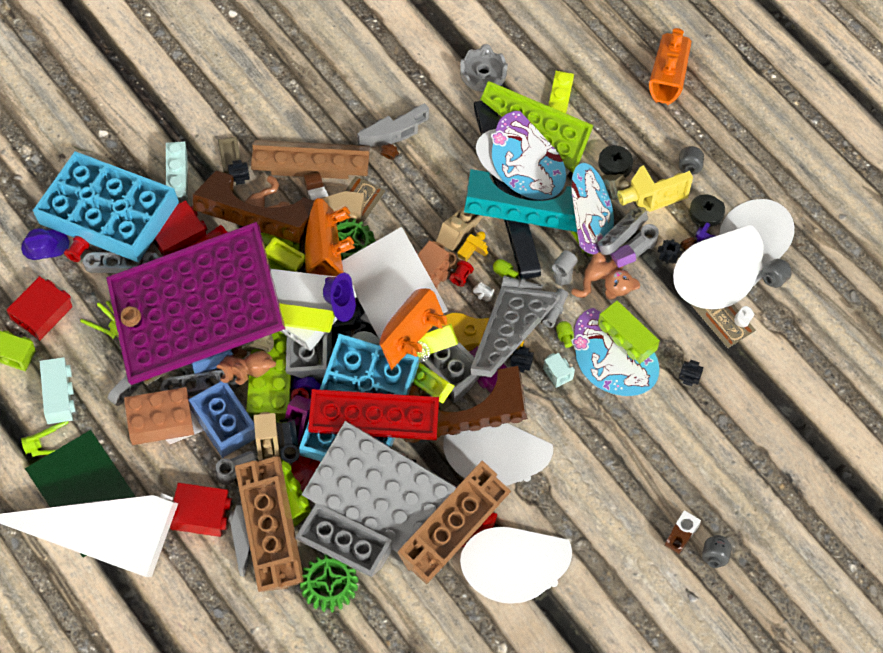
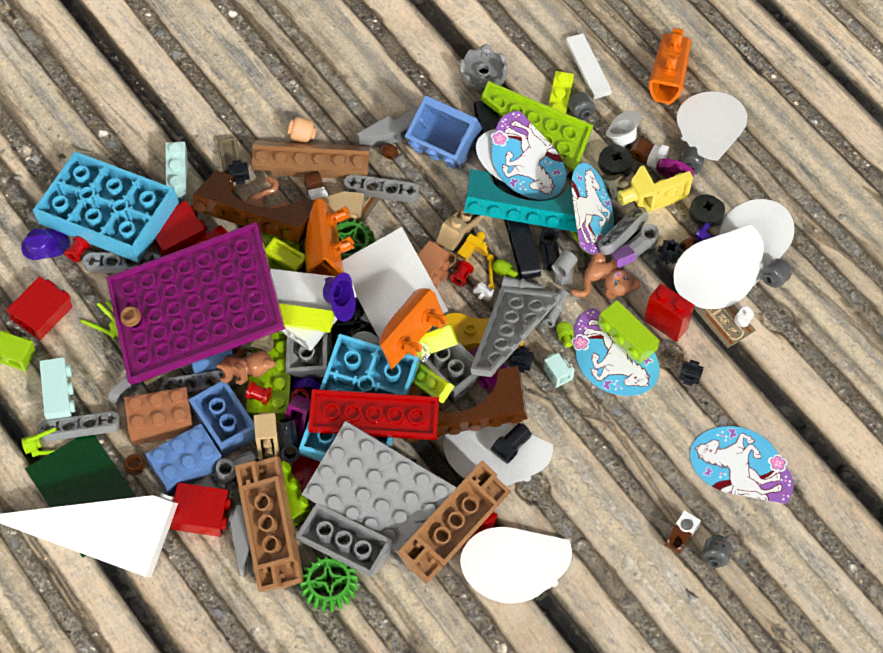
(79, 429): none -> light grey beam
(134, 464): none -> reddish brown plate
(184, 459): none -> medium blue brick
(258, 393): none -> red bush
(301, 130): none -> light nougat head
(382, 185): none -> light grey beam
(443, 132): none -> medium blue container
(490, 258): none -> yellow hinge
(508, 446): none -> black piece
(549, 250): none -> black piece
(581, 106): none -> dark grey head
(588, 66): none -> white tile
(624, 128): none -> white piece
(647, 152): none -> leg
(668, 312): none -> red brick
(670, 167): none -> magenta tile
(711, 122): none -> white sticker
(741, 464): none -> sticker

